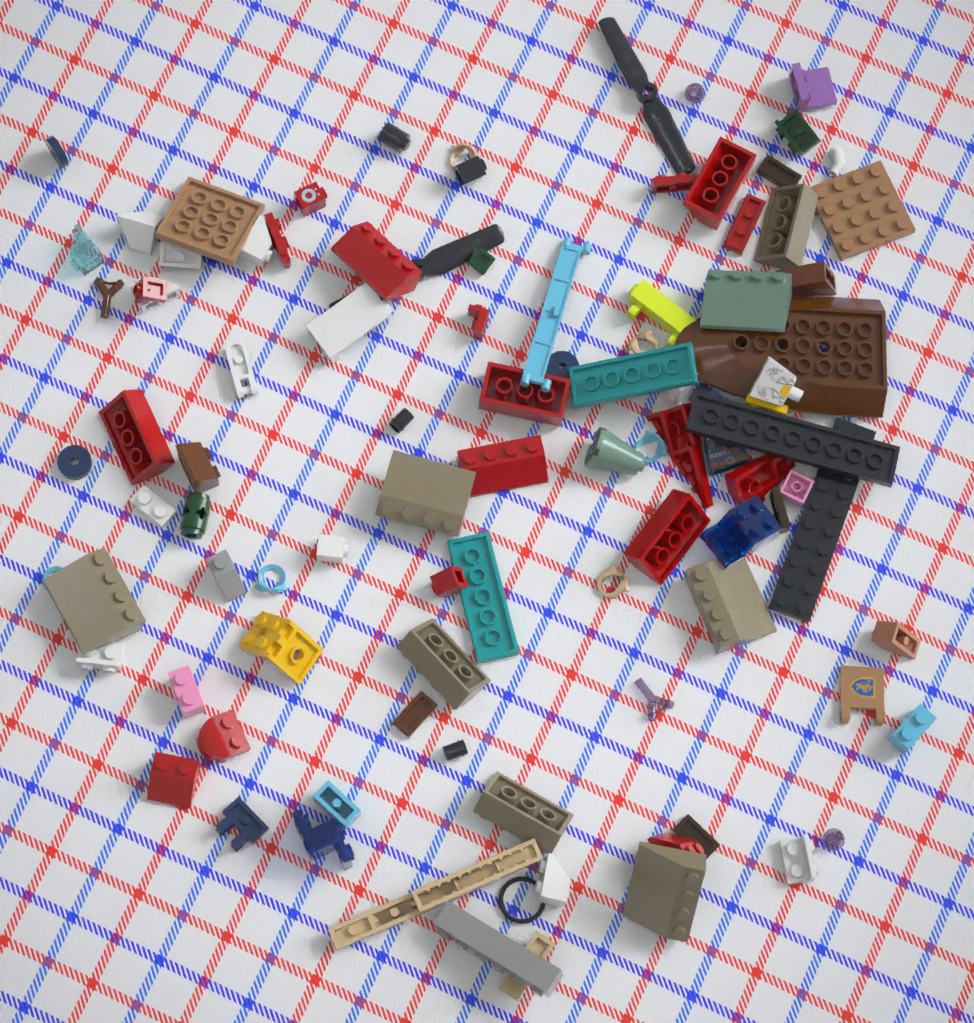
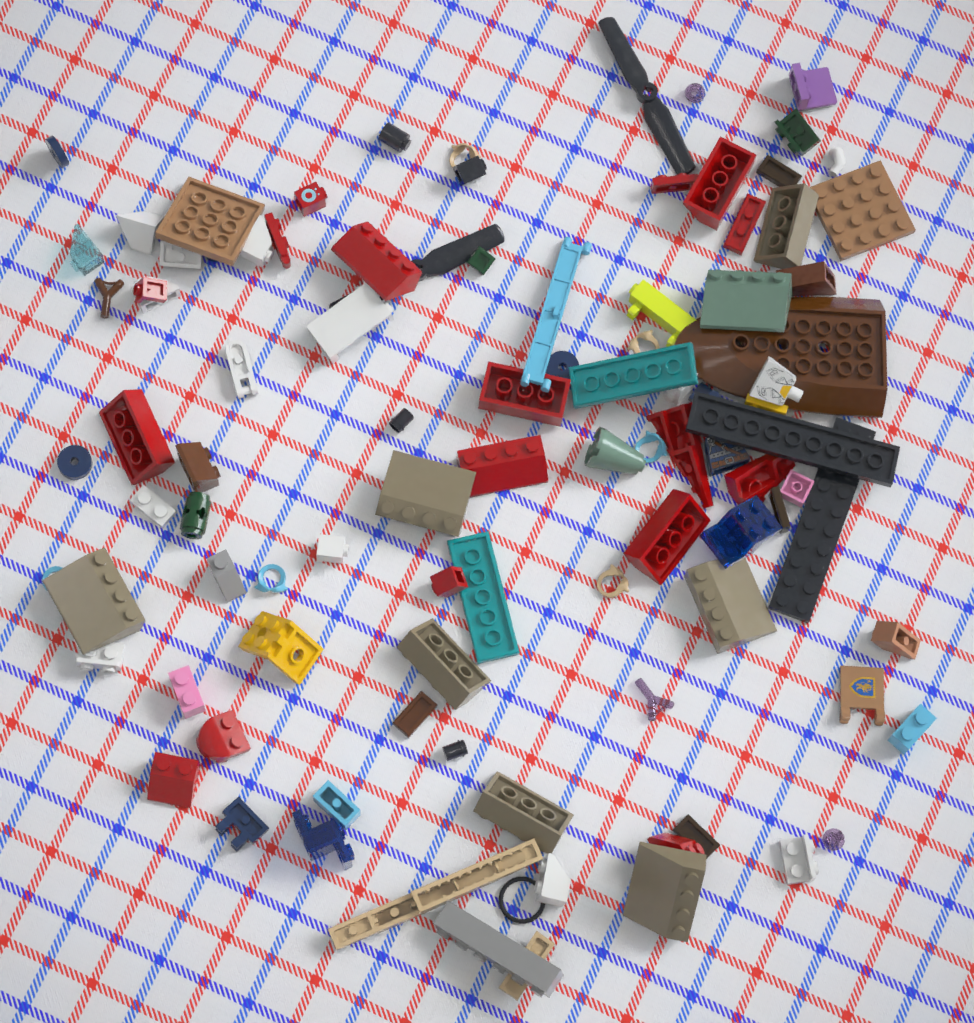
(480, 321): red bracket -> none

